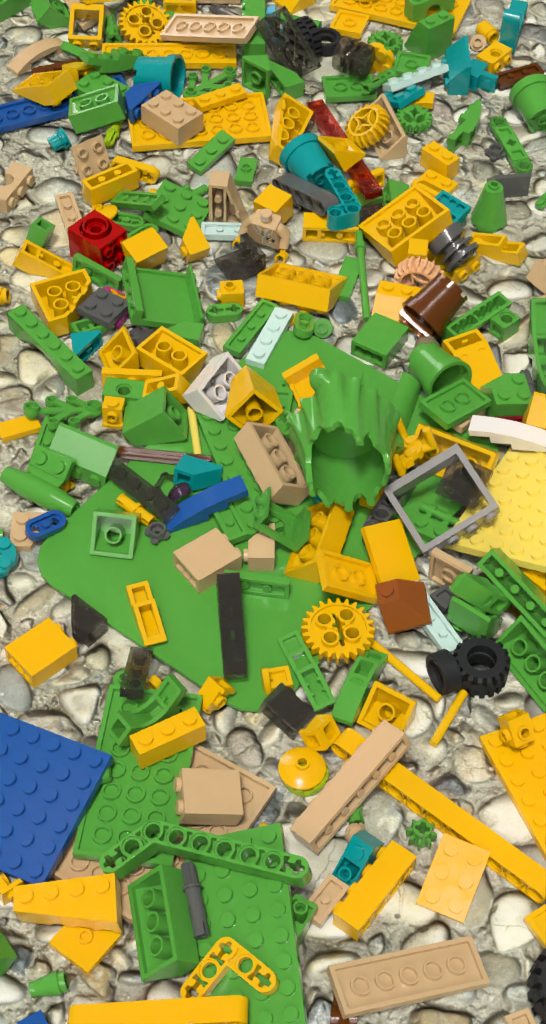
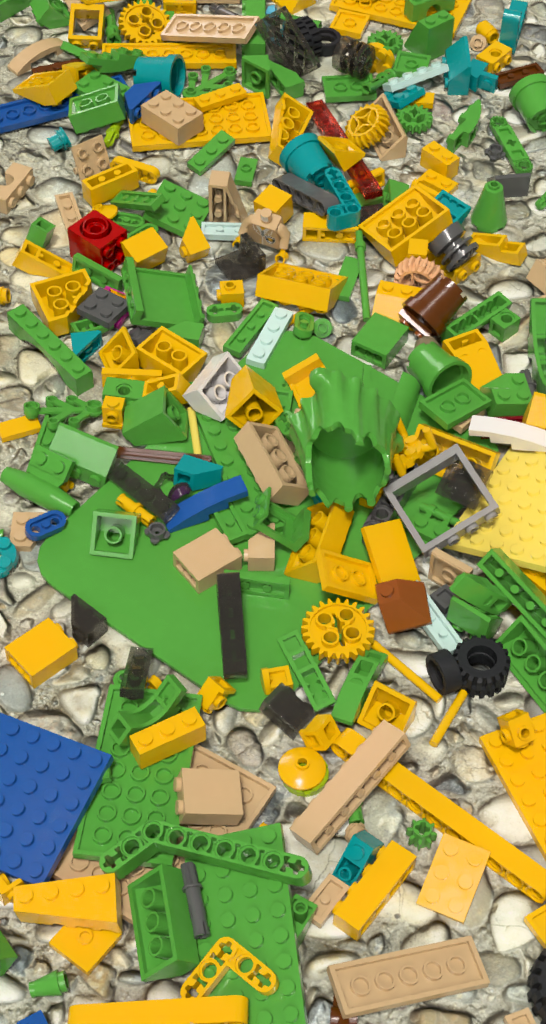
(145, 613): yellow slope -> none
(199, 191): bright green arm -> none

